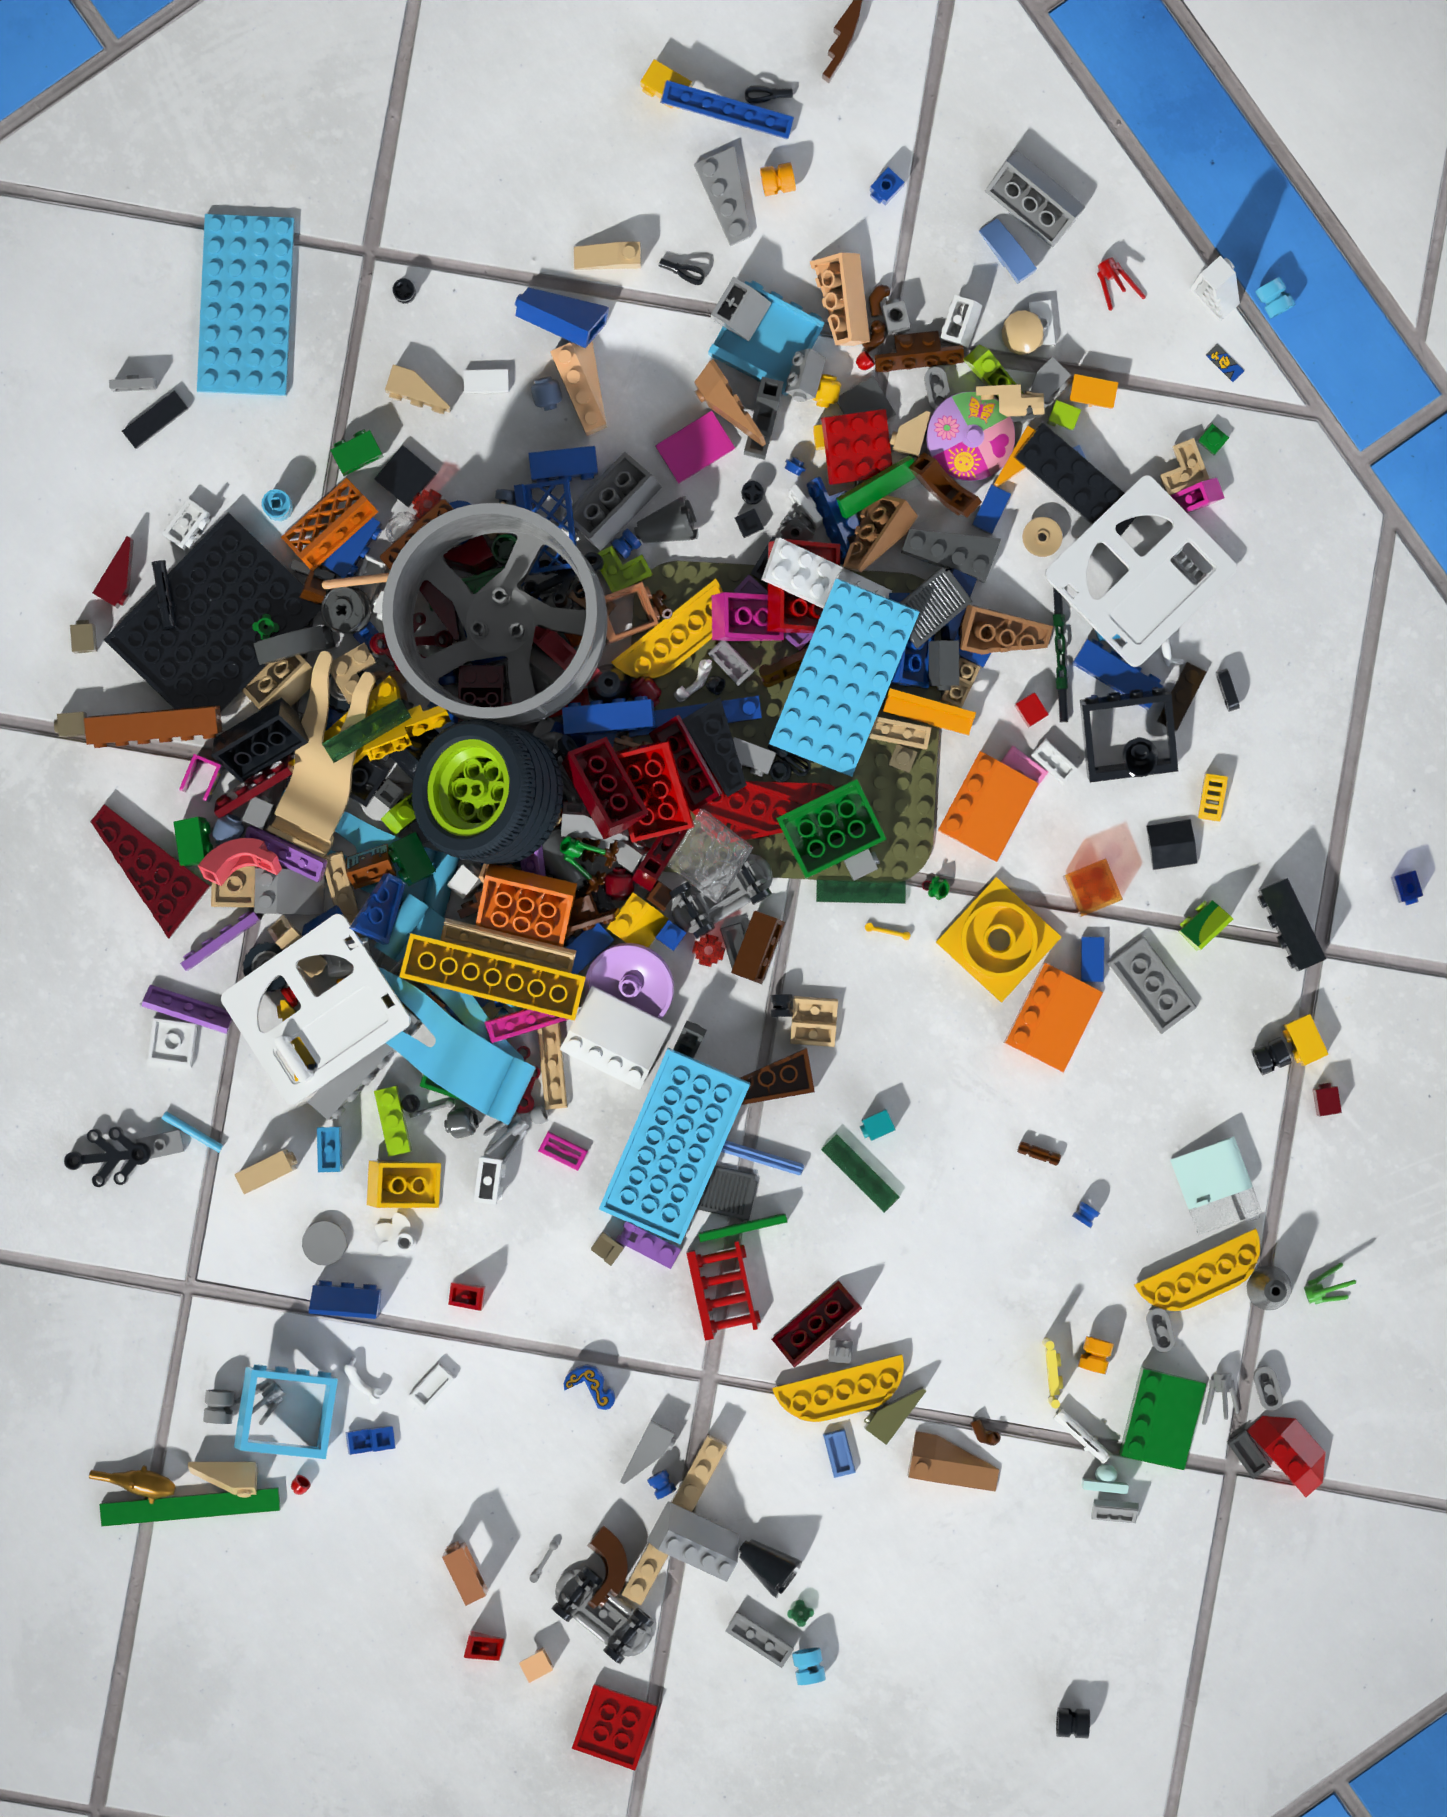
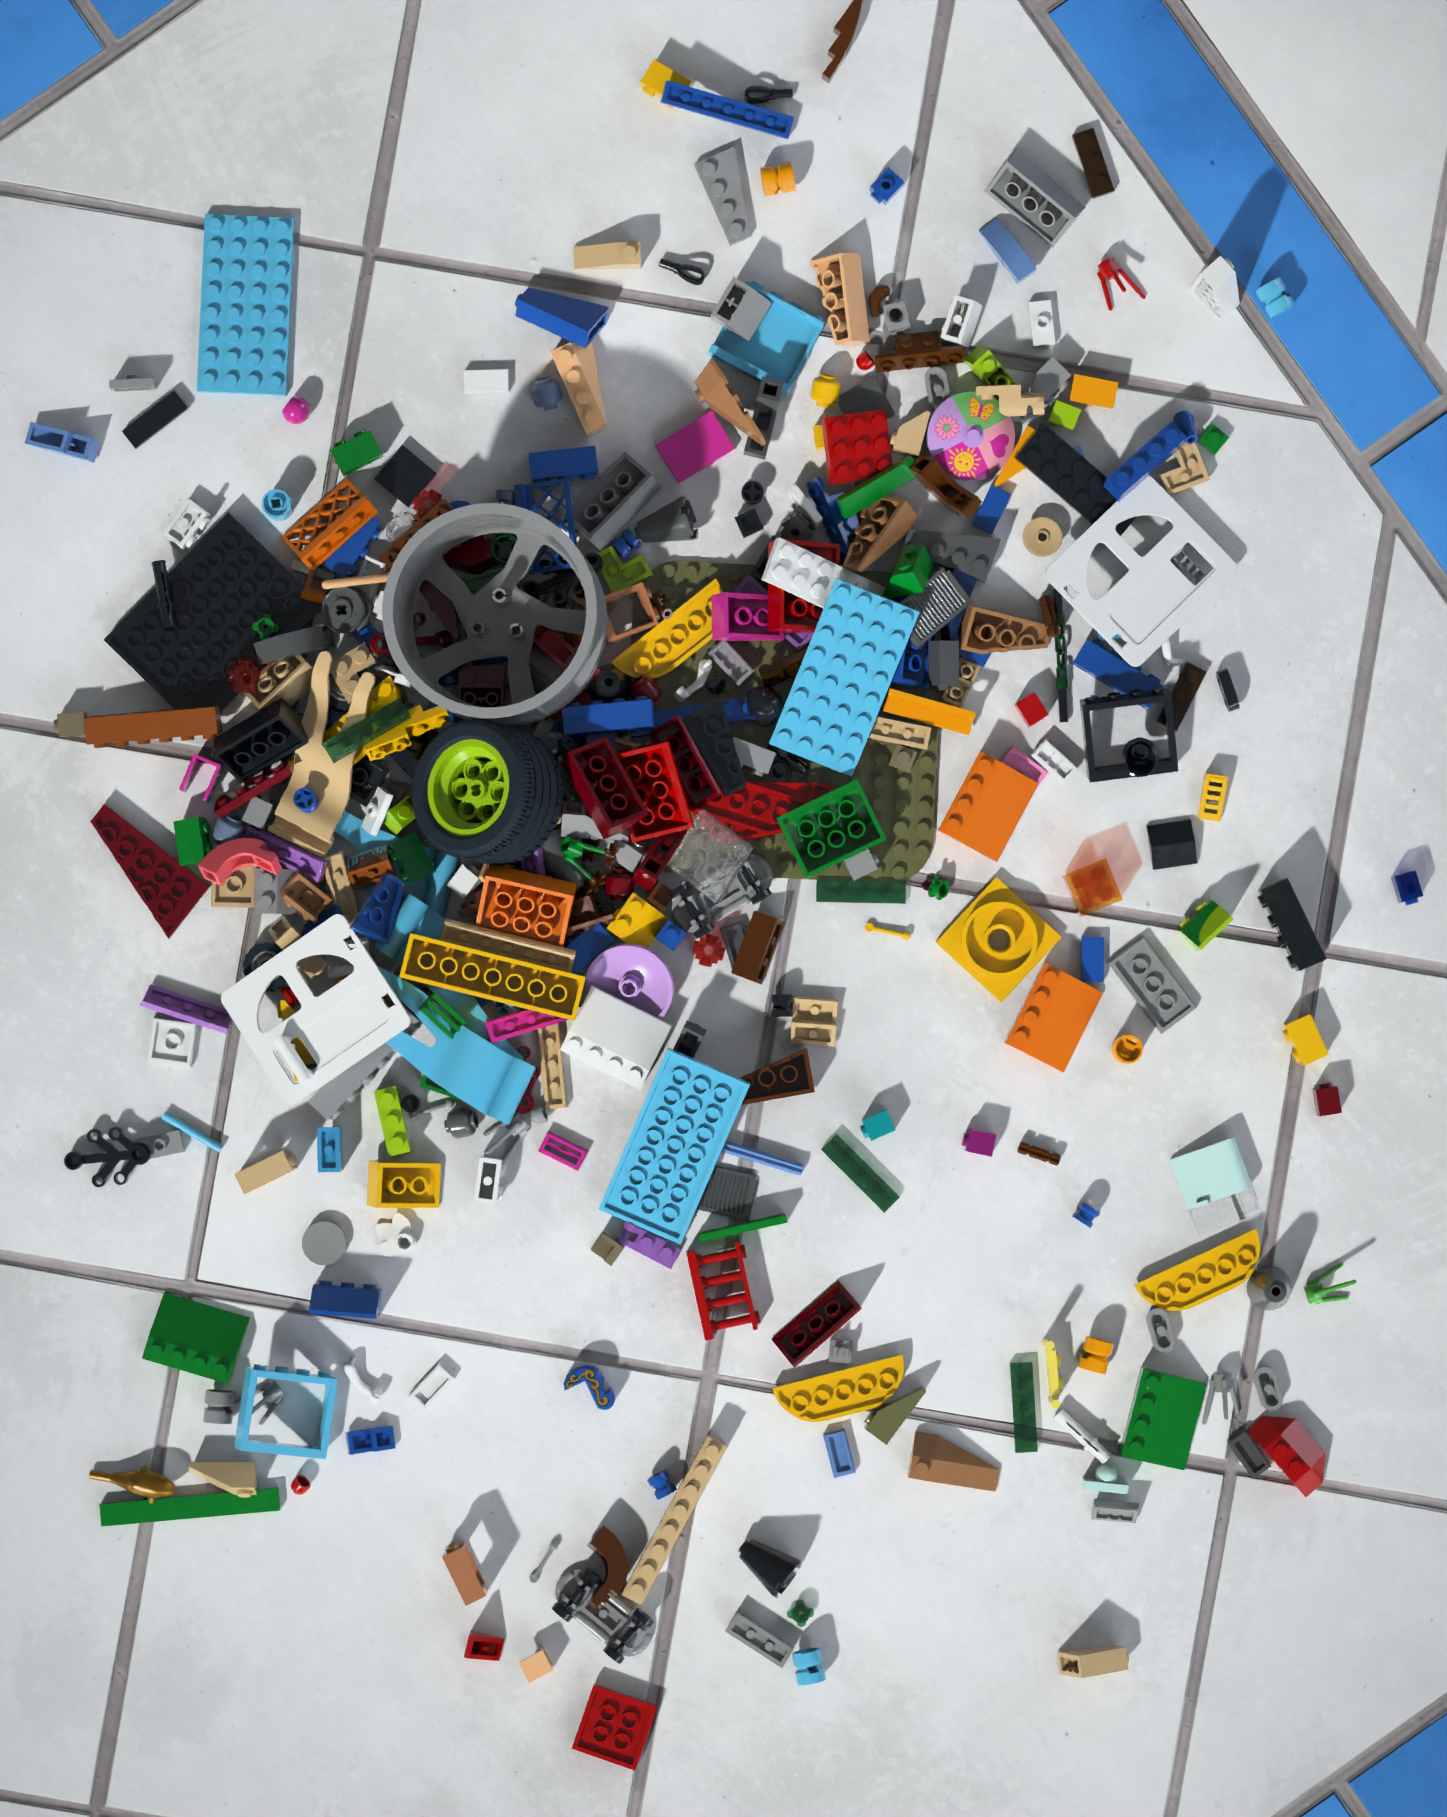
(62, 442): none -> medium blue slope
(83, 637): dark tan brick -> none
(116, 579): dark red slope -> none
(196, 1338): none -> green slope
(212, 945): medium lavender plate -> none
(243, 675): none -> clear red brick
(296, 410): none -> dark pink piece
(303, 796): none -> blue wheel
(304, 896): none -> medium nougat bracket
(377, 811): none -> white plate
(399, 678): none -> white plate
(404, 291): black wheel -> none
(409, 385): tan slope -> none
(455, 1027): none -> green tile
(467, 1296): red slope -> none
(650, 1448): light grey slope -> none
(695, 1541): light grey slope -> none
(764, 704): none -> black hair
(795, 466): blue plate -> none
(805, 375): light grey brick -> none
(877, 336): reddish brown arm -> none
(909, 572): none -> green slope
(979, 1142): none -> magenta brick
(985, 1436): reddish brown arm -> none
(1022, 332): tan dish -> none
(1023, 1407): none -> clear green tile
(1049, 616): none -> reddish brown axle
(1073, 1723): black wheel -> none
(1093, 163): none -> dark brown plate
(1093, 1661): none -> tan slope
(1127, 1048): none -> light orange wheel
(1145, 461): none -> blue brick
(1186, 424): none -> blue cone
(1199, 495): dark pink slope -> none
(1224, 362): sticker -> none
(1271, 1056): black wheel -> none

